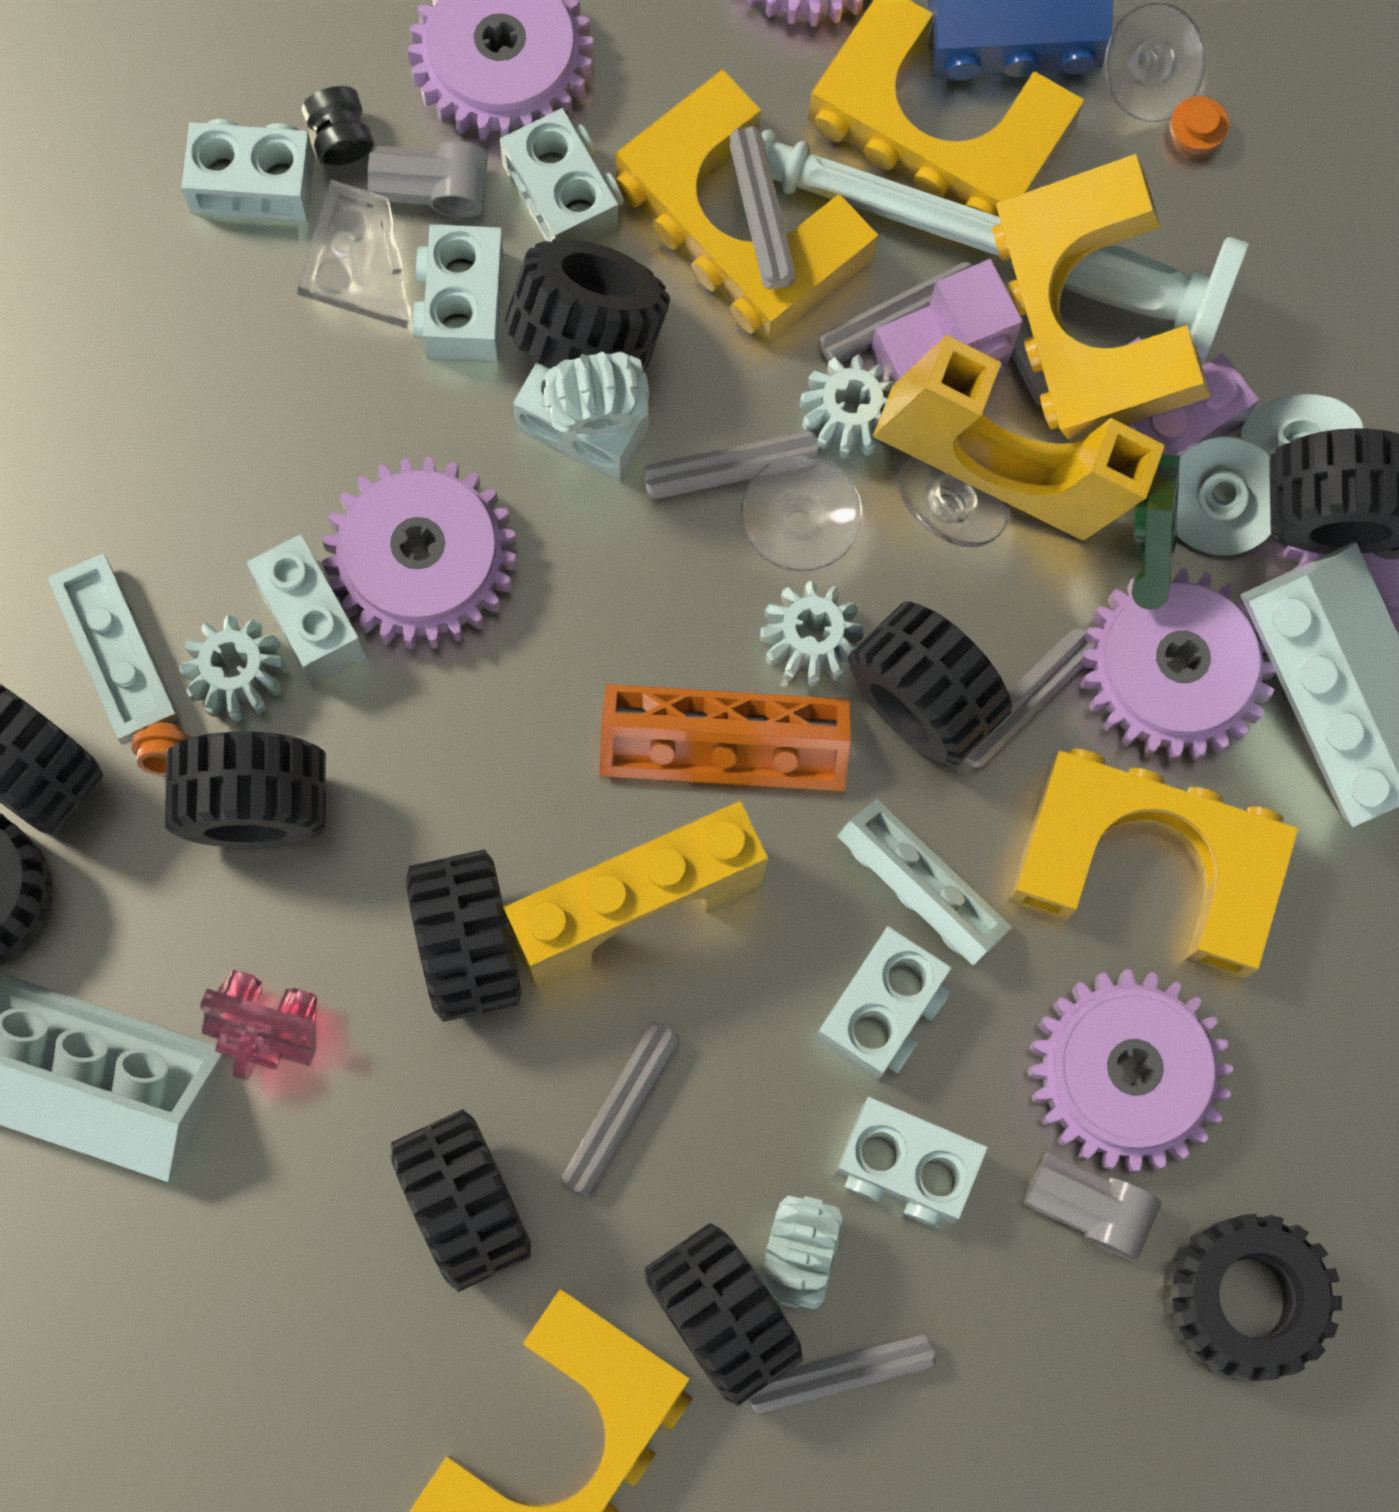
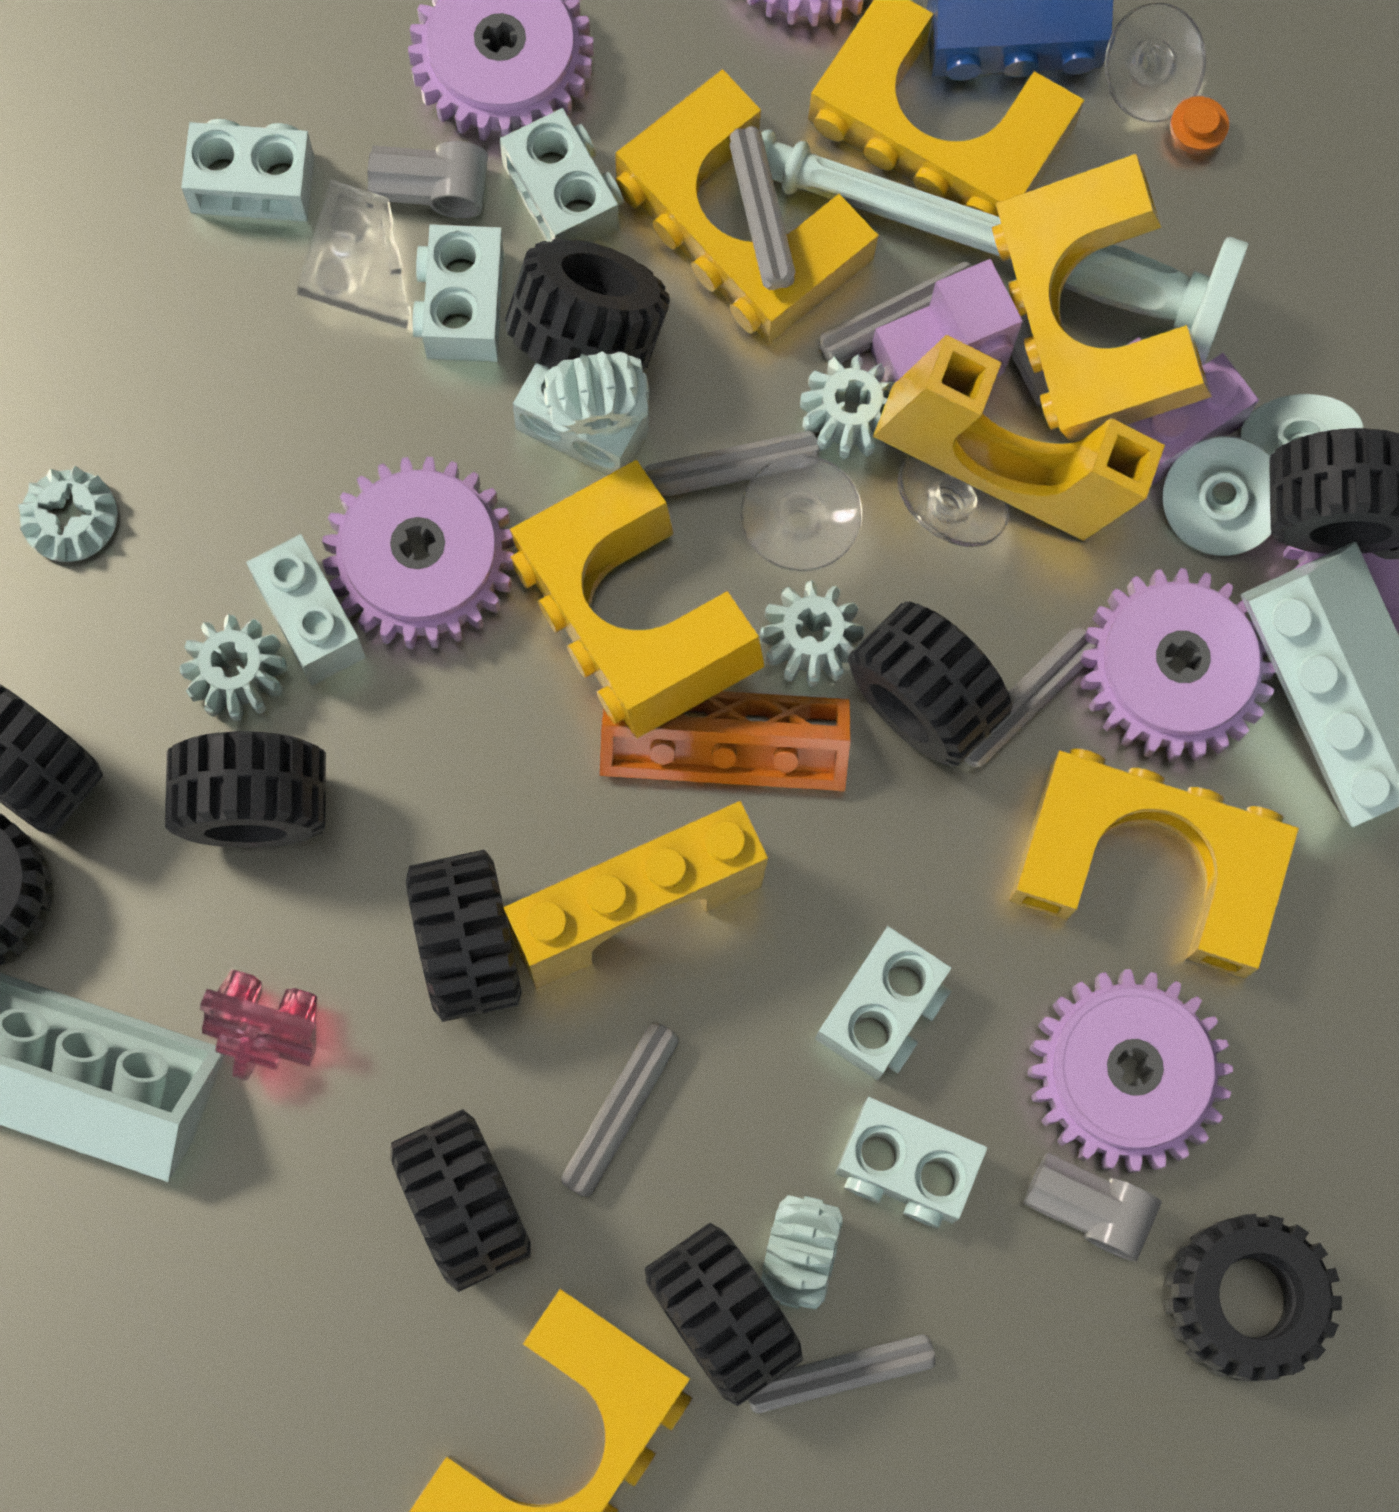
(83, 534): none -> light aqua gear
(112, 647): light aqua plate -> none
(153, 742): orange plate -> none
(336, 120): pearl dark grey wheel -> none
(642, 672): none -> yellow arch
(924, 882): light aqua plate -> none
(1157, 535): dark green plate -> none

